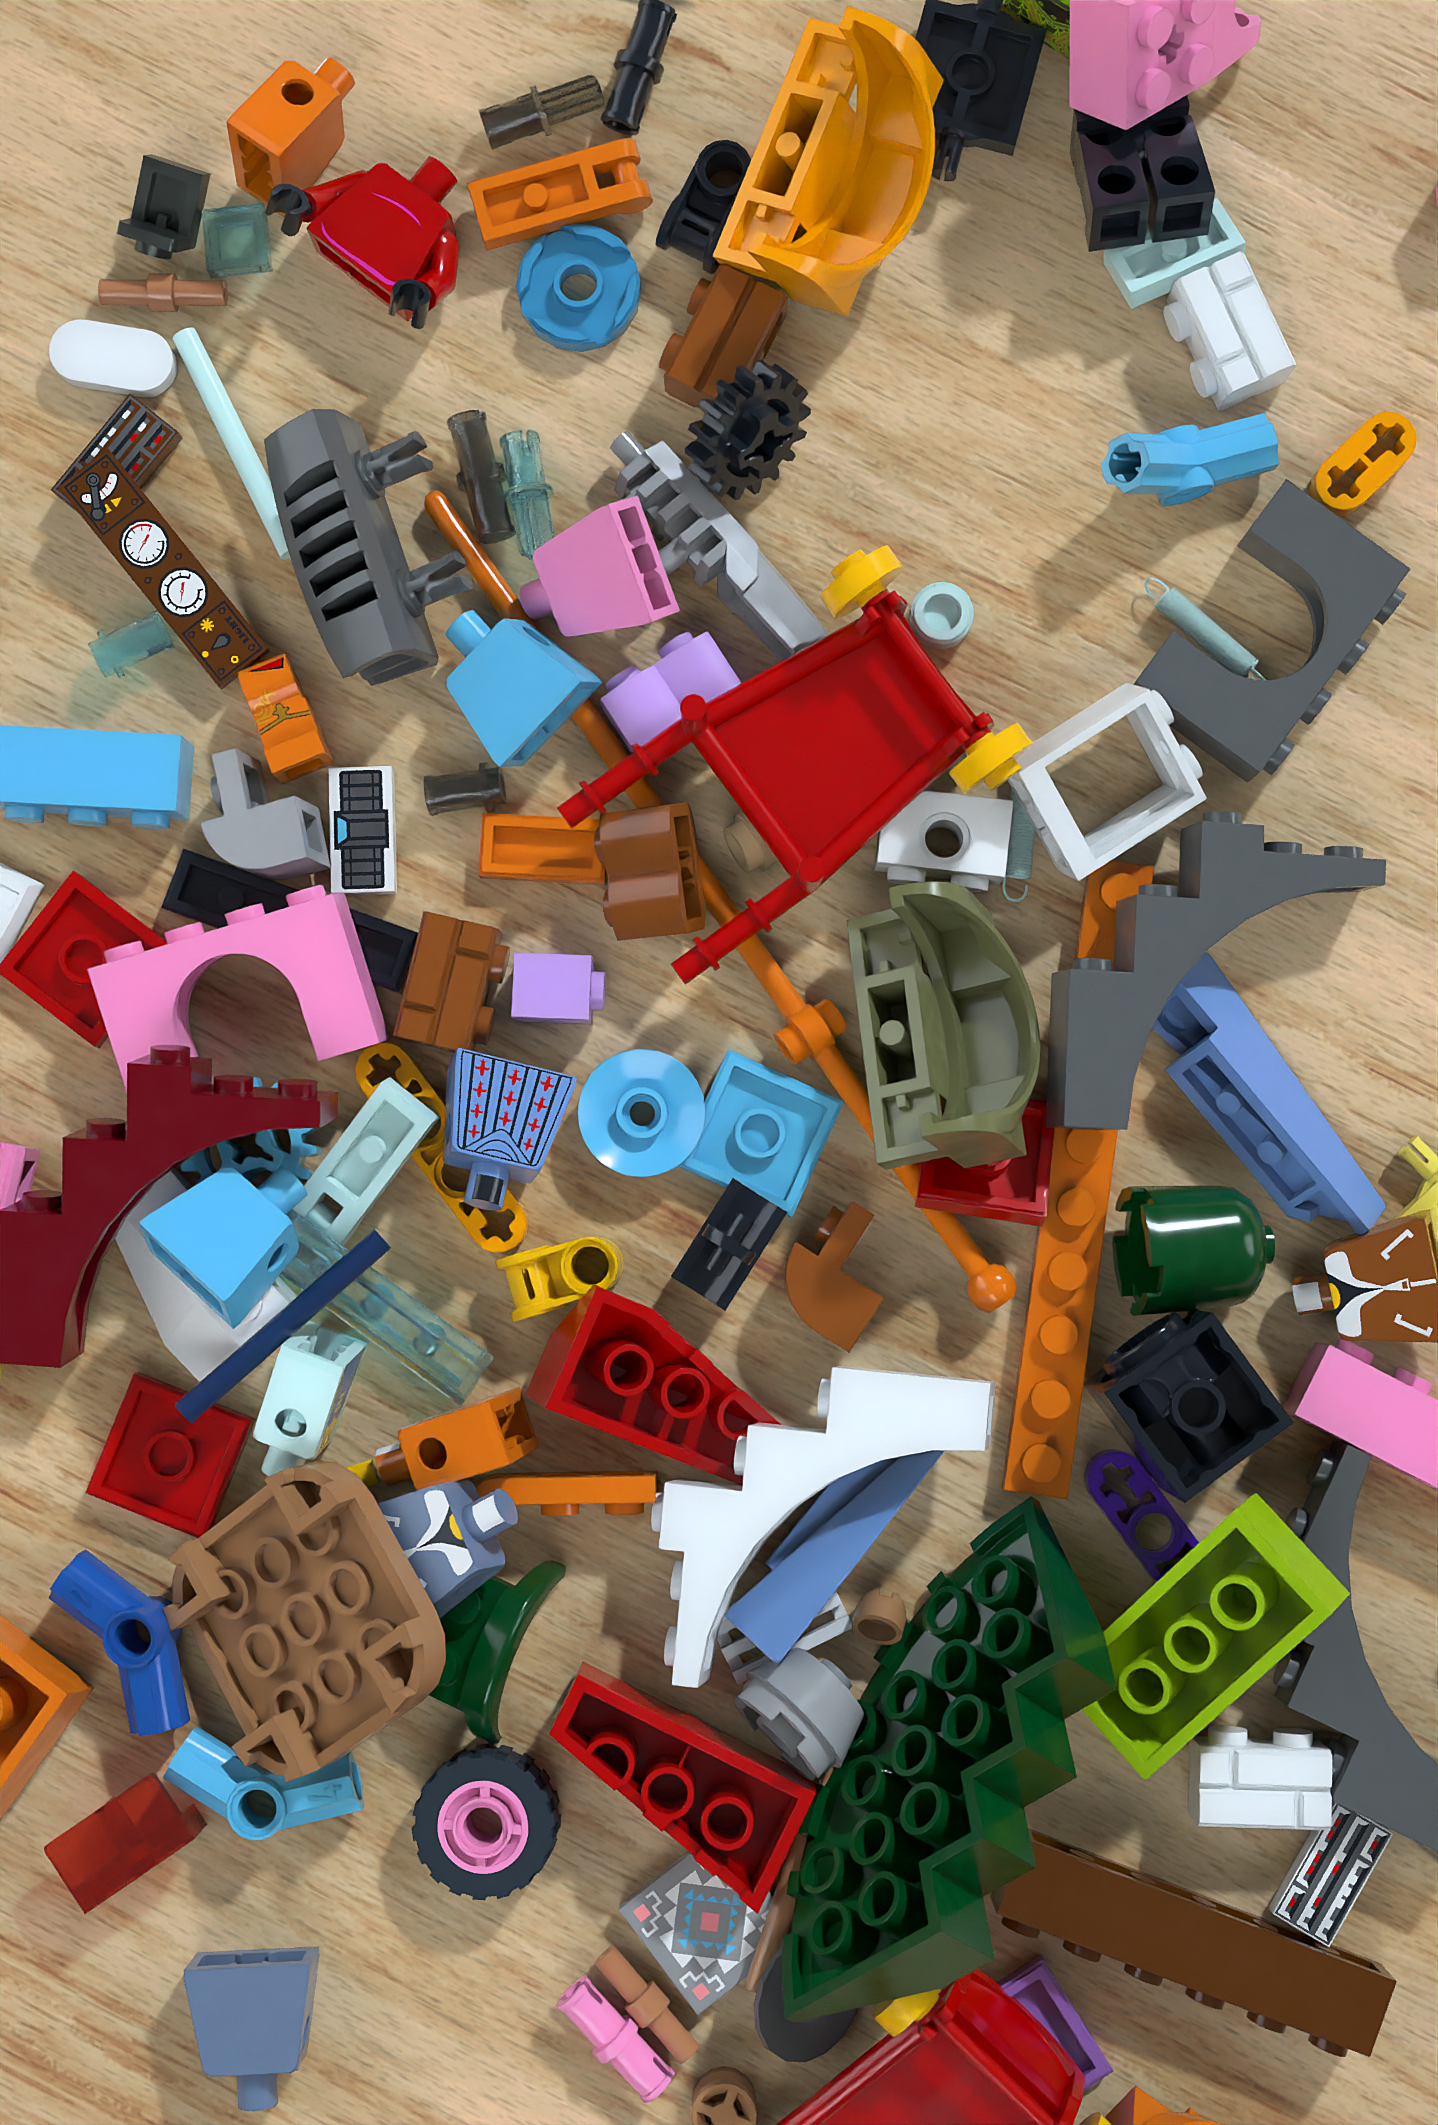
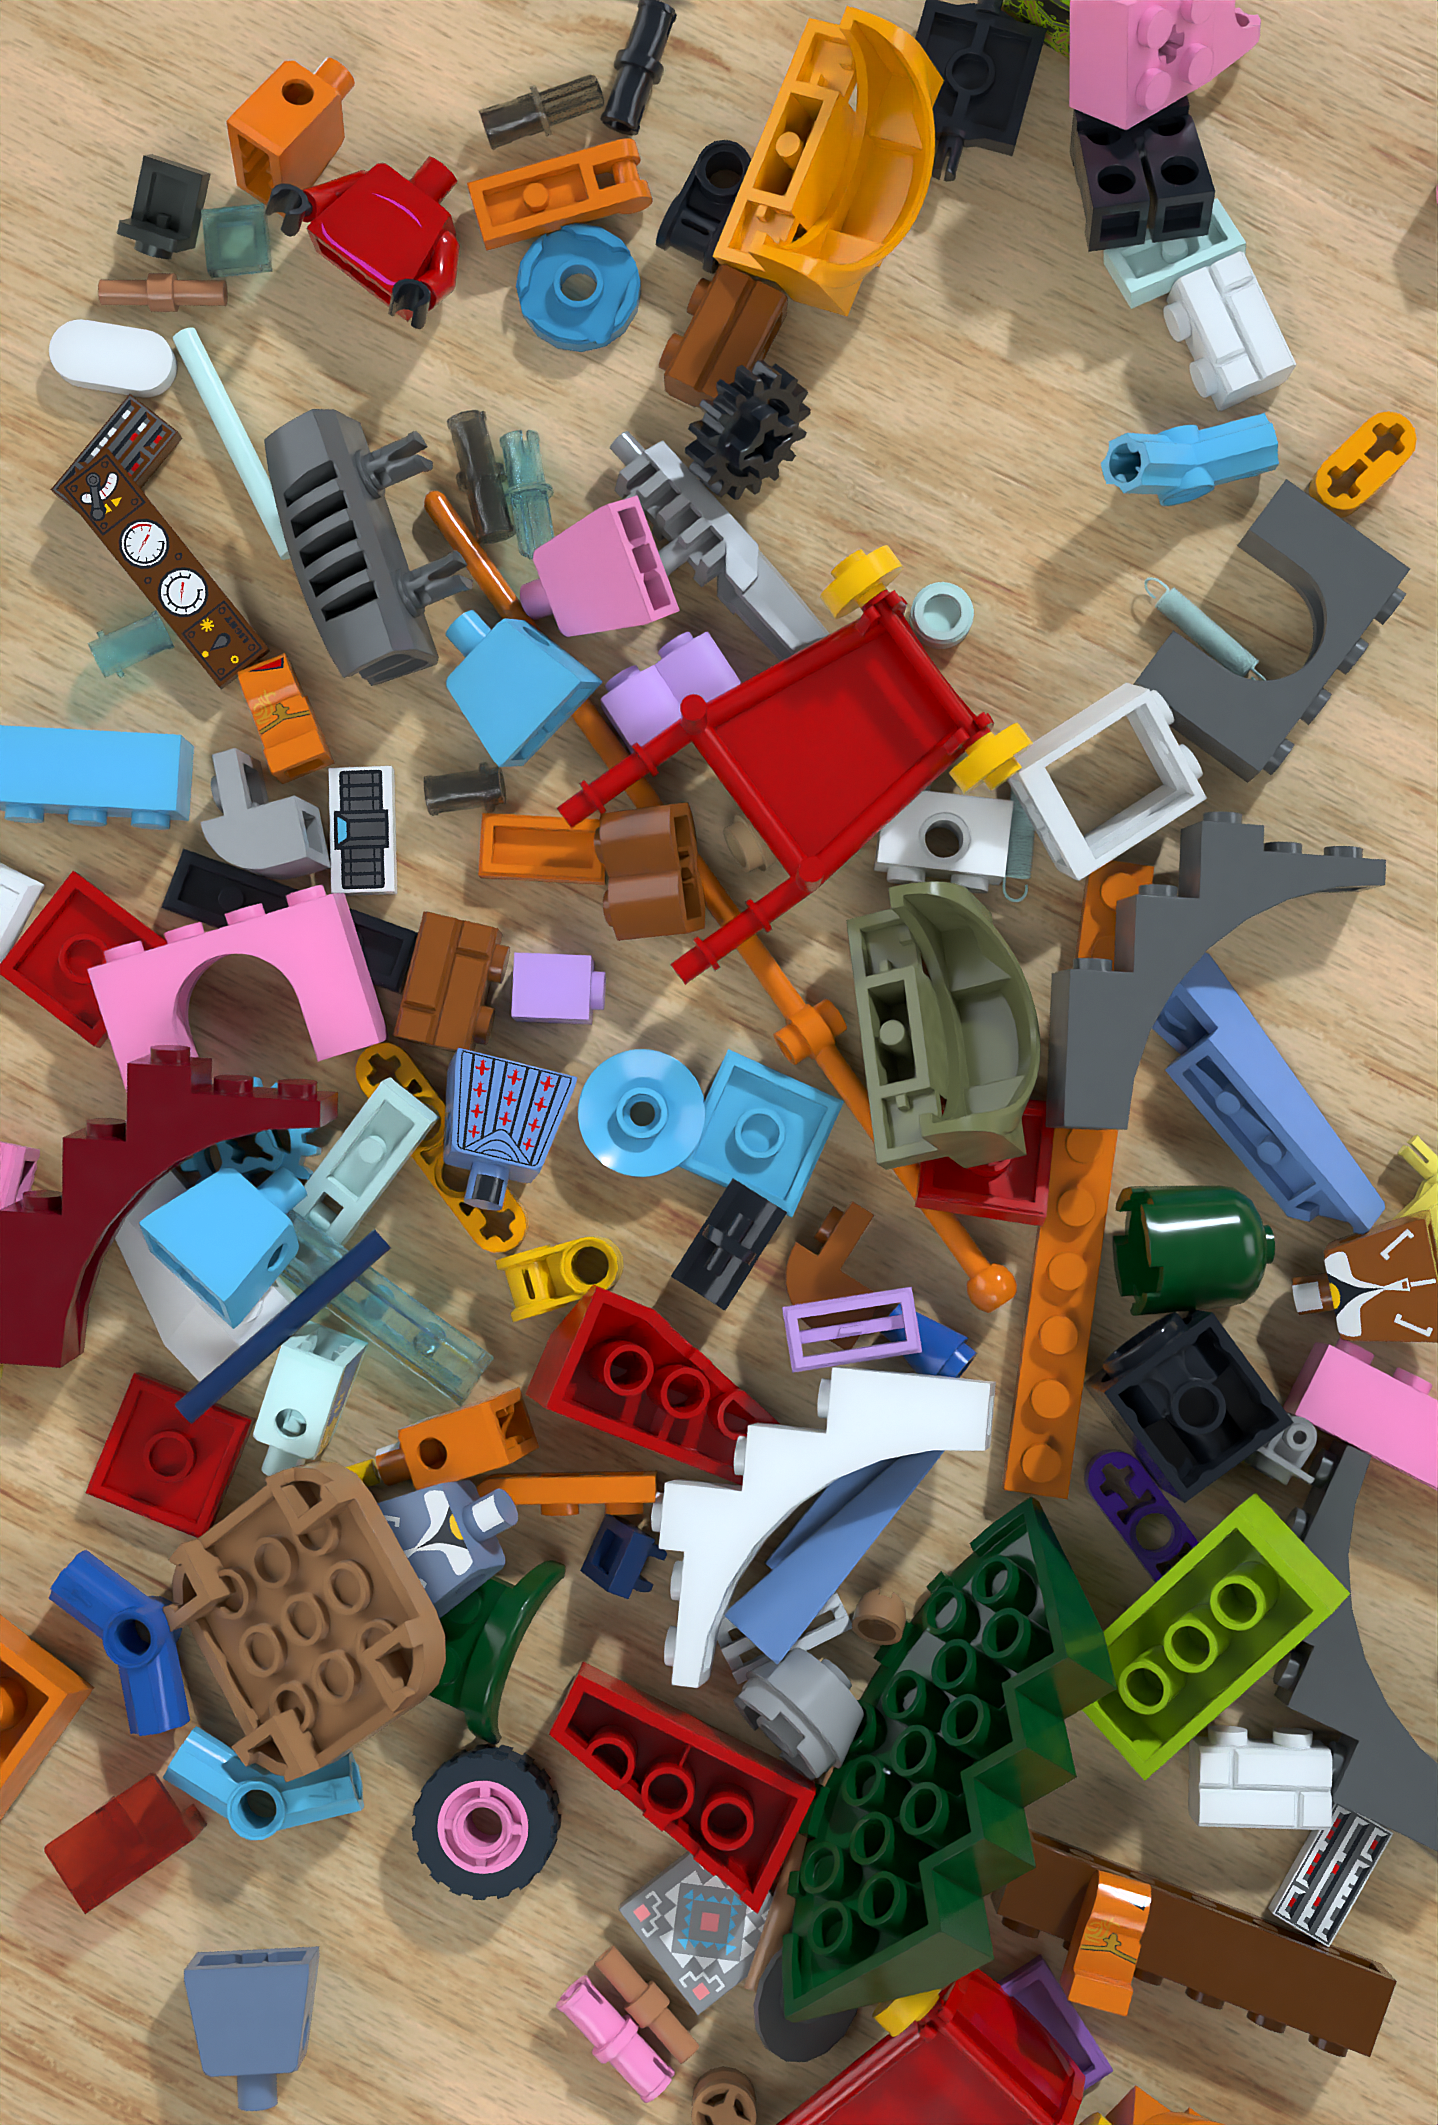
(619, 1557): none -> dark blue tile
(906, 1320): none -> lavender tile
(942, 1348): none -> blue cone
(1106, 1943): none -> orange leg
(1286, 1452): none -> light grey hinge

